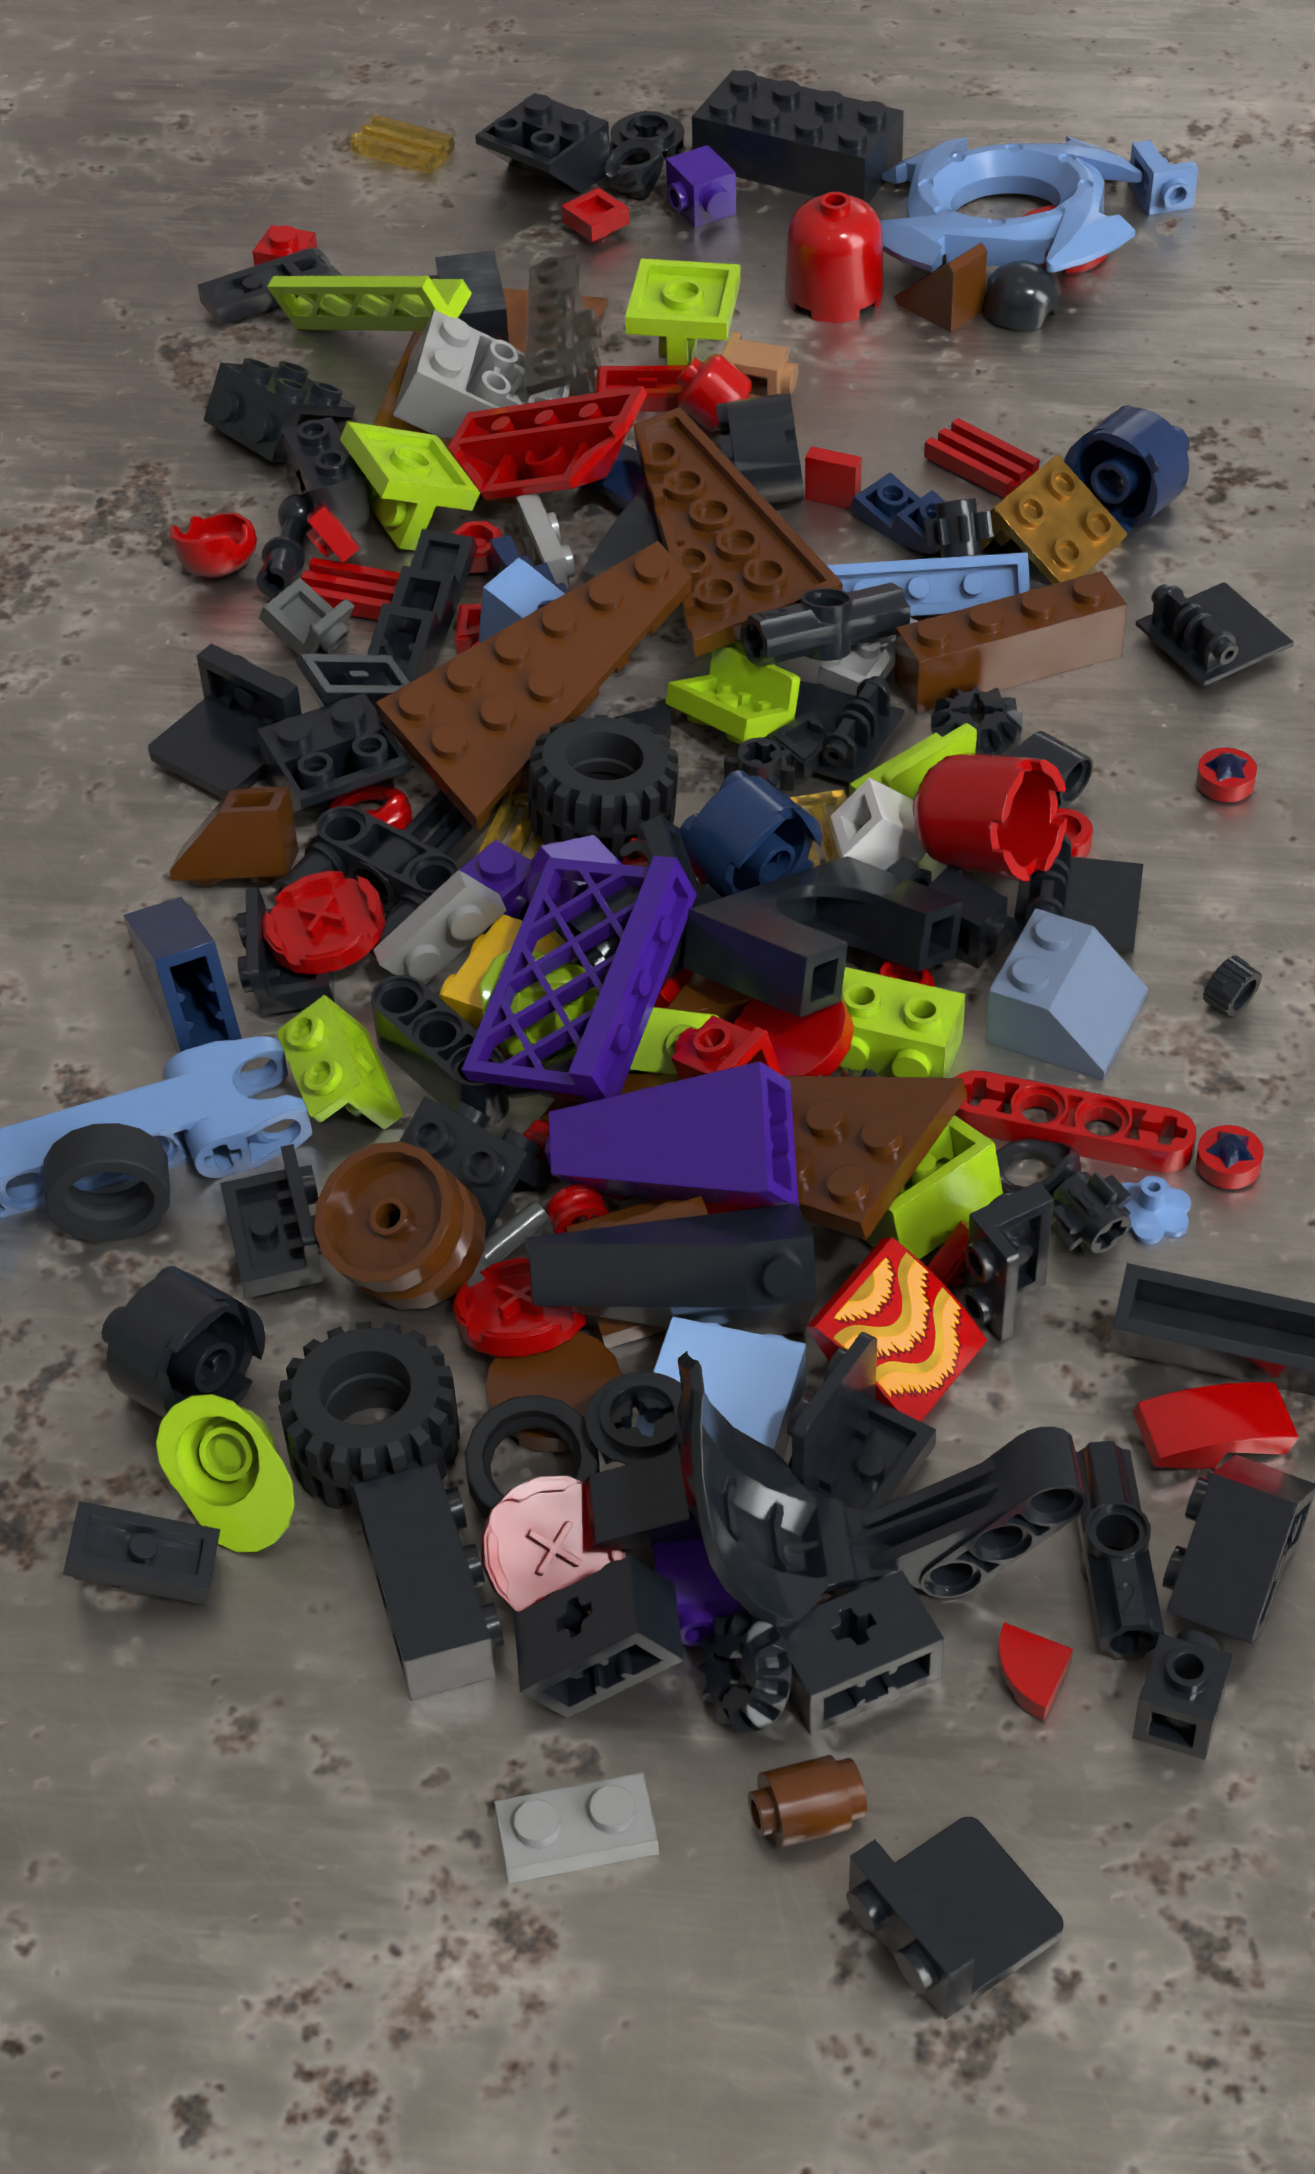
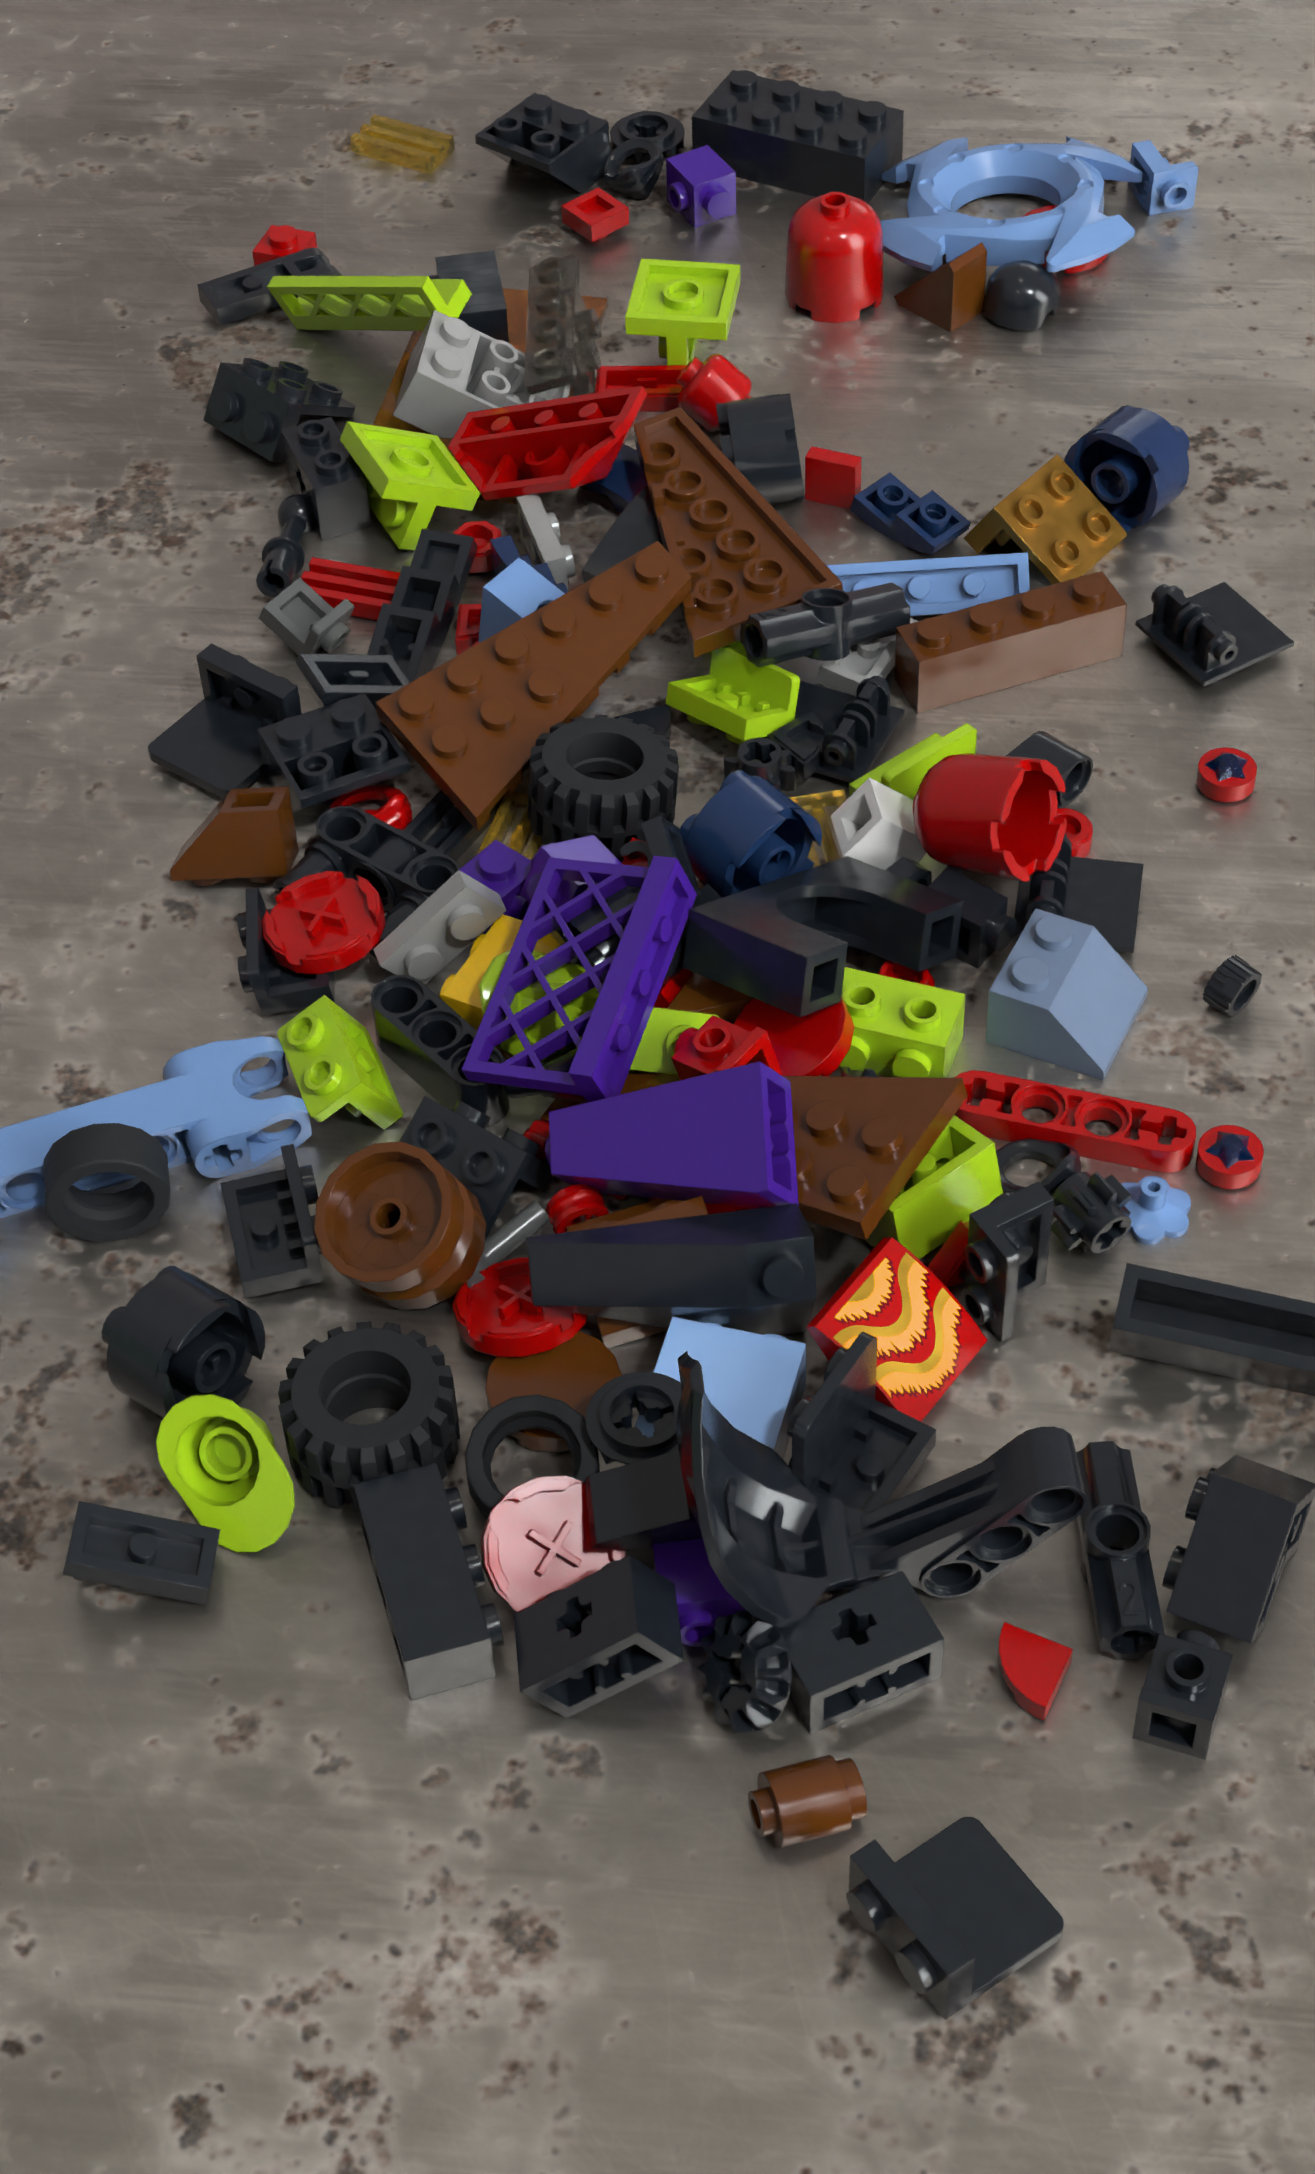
(183, 974): dark blue slope -> none
(214, 544): red hair -> none
(330, 534): red plate -> none
(576, 1827): light grey plate -> none
(764, 364): medium nougat brick -> none
(958, 528): black gear -> none
(981, 458): red tile -> none
(1000, 718): black gear -> none
(1206, 1422): red slope -> none

